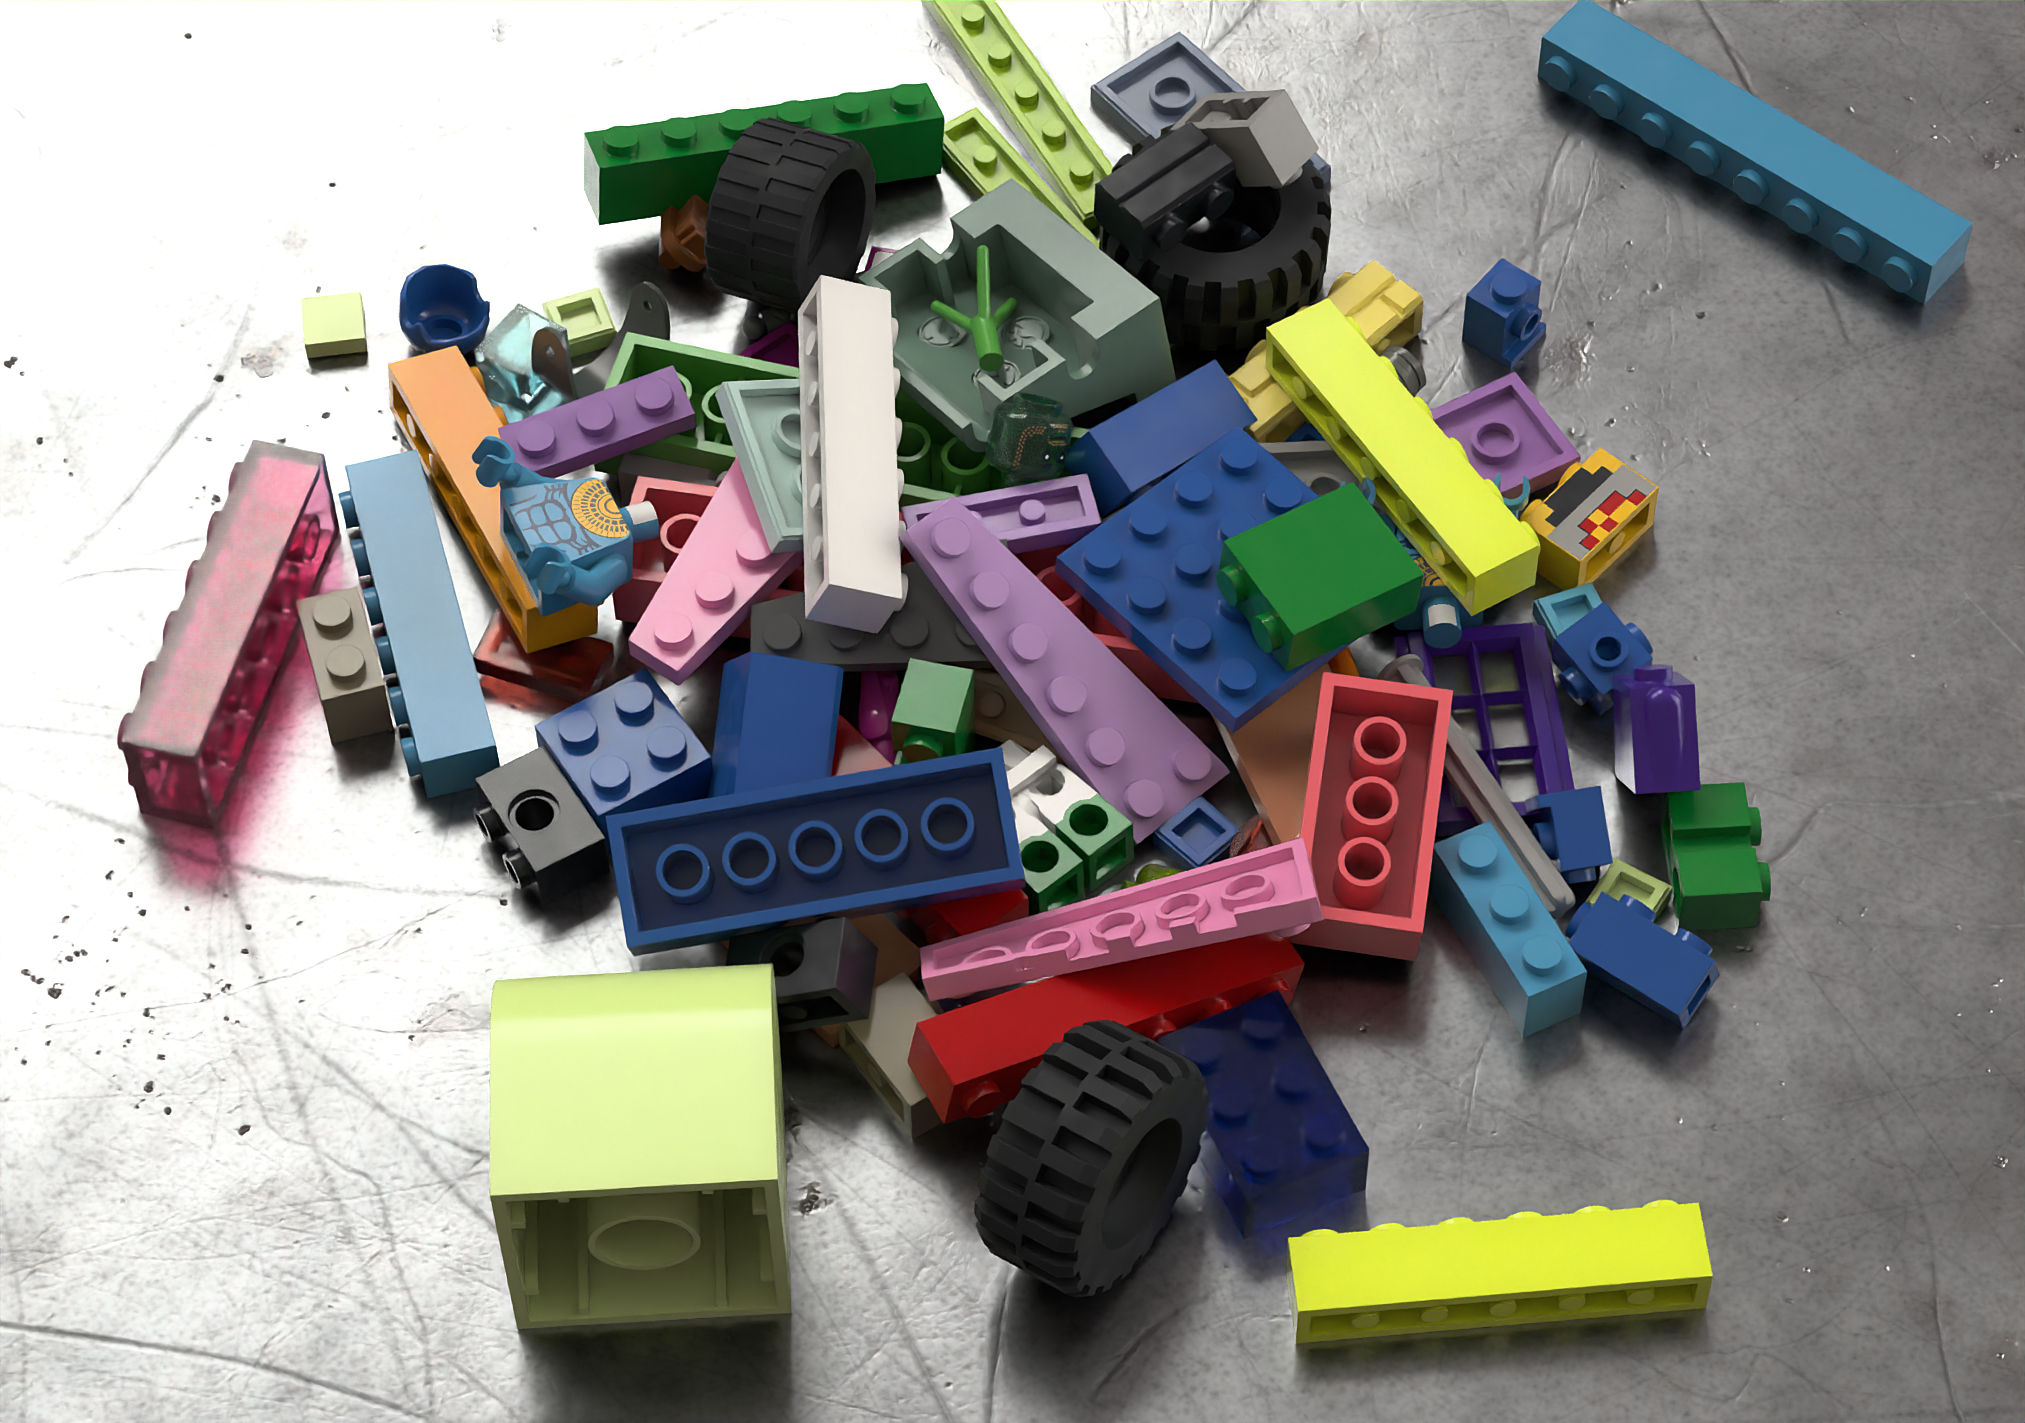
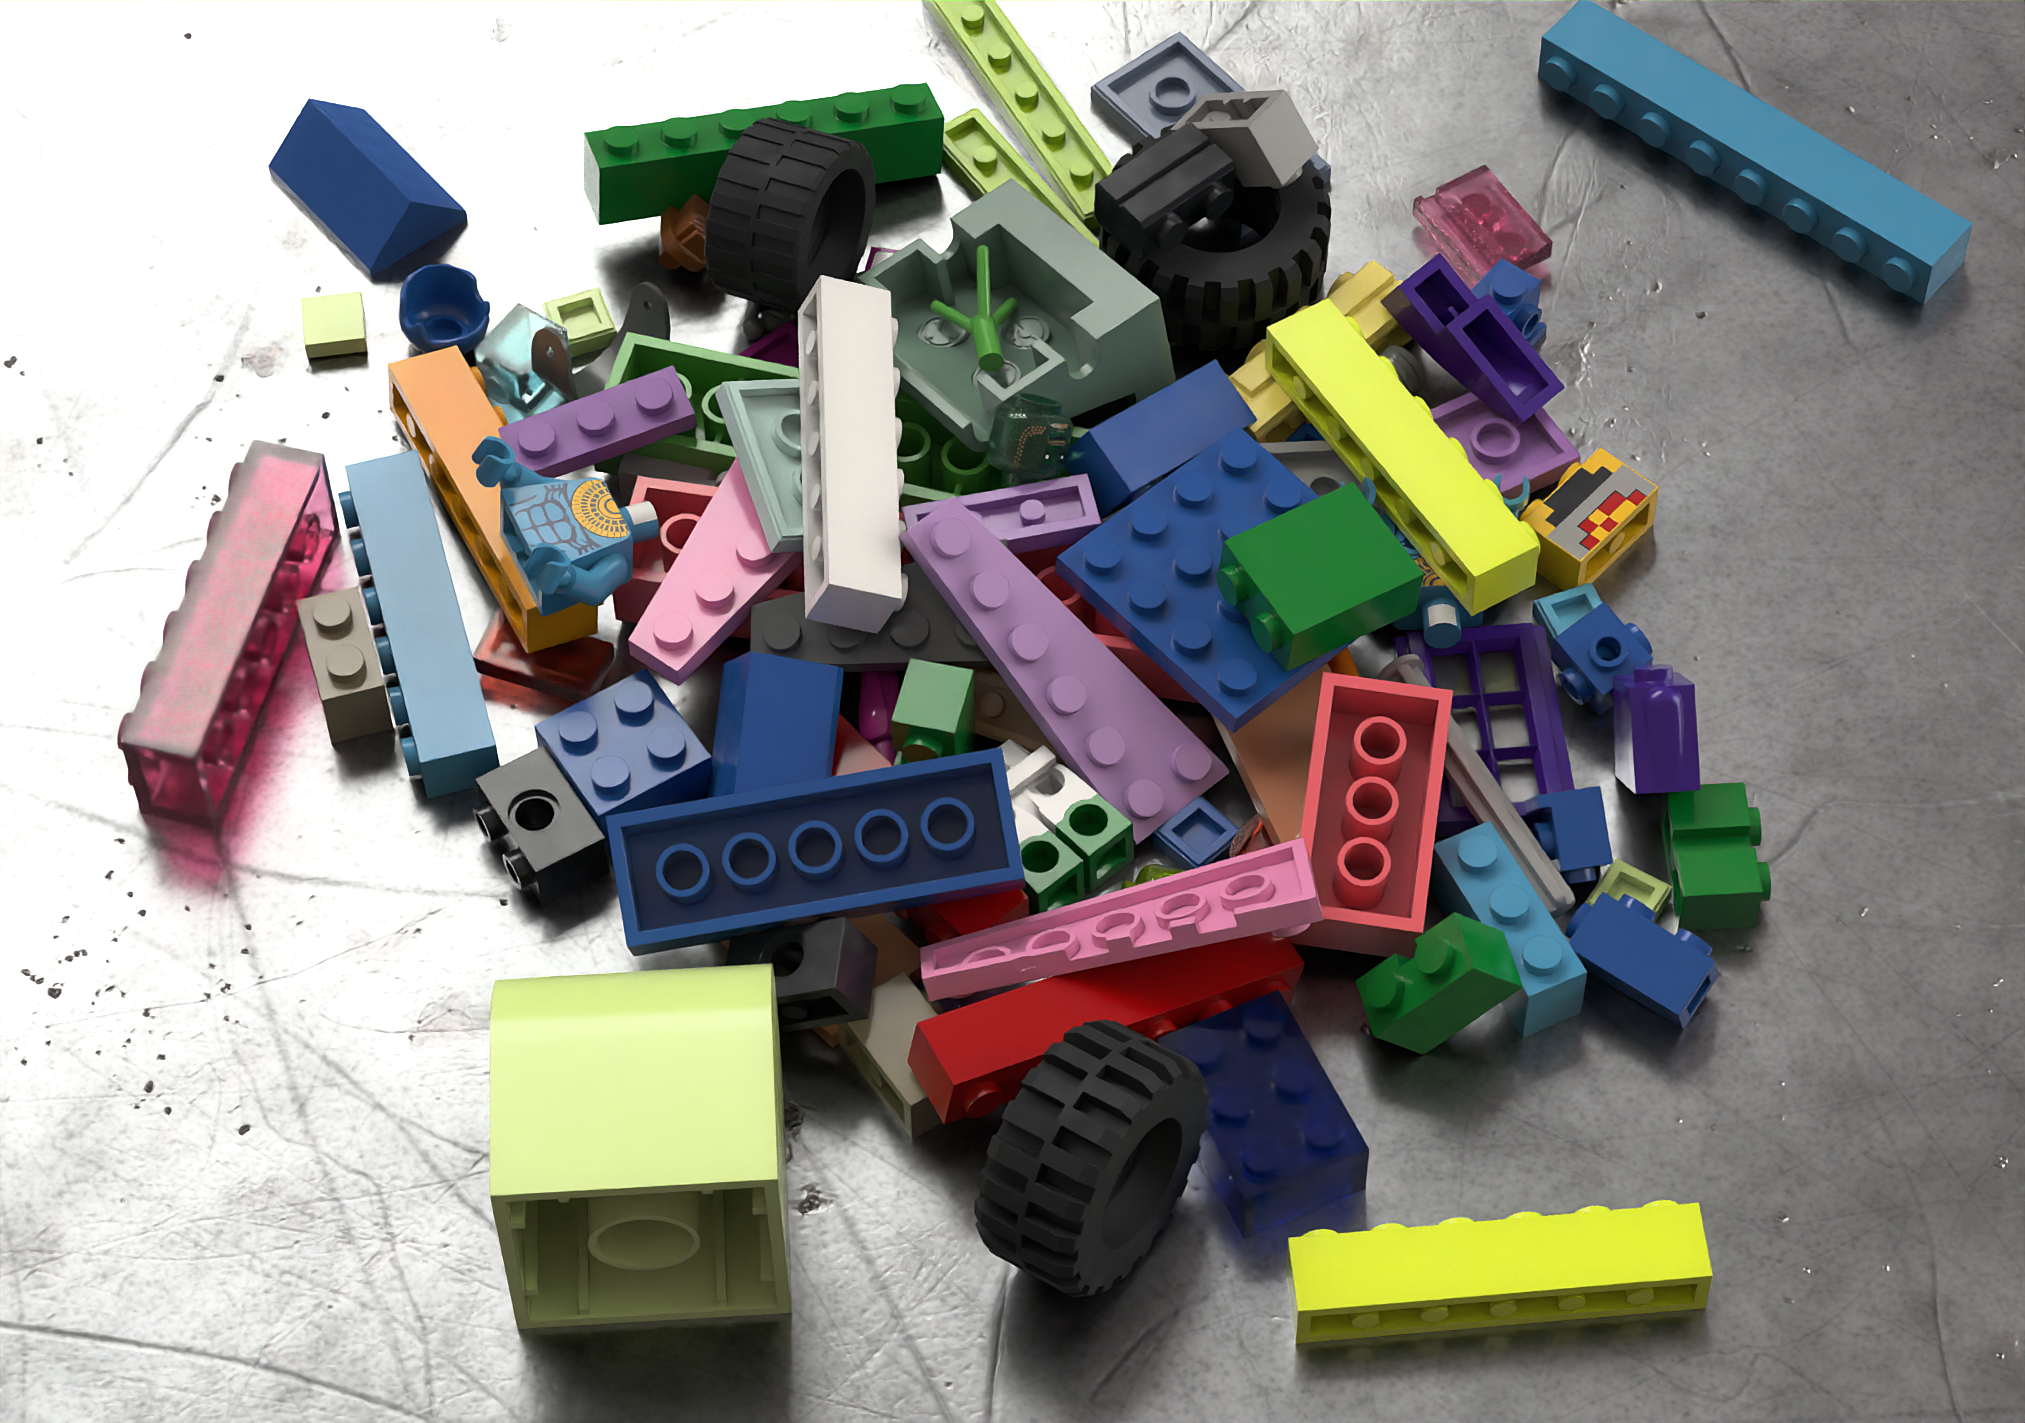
(362, 185): none -> blue slope
(1451, 981): none -> green brick
(1472, 340): none -> dark purple slope
(1480, 224): none -> clear pink plate

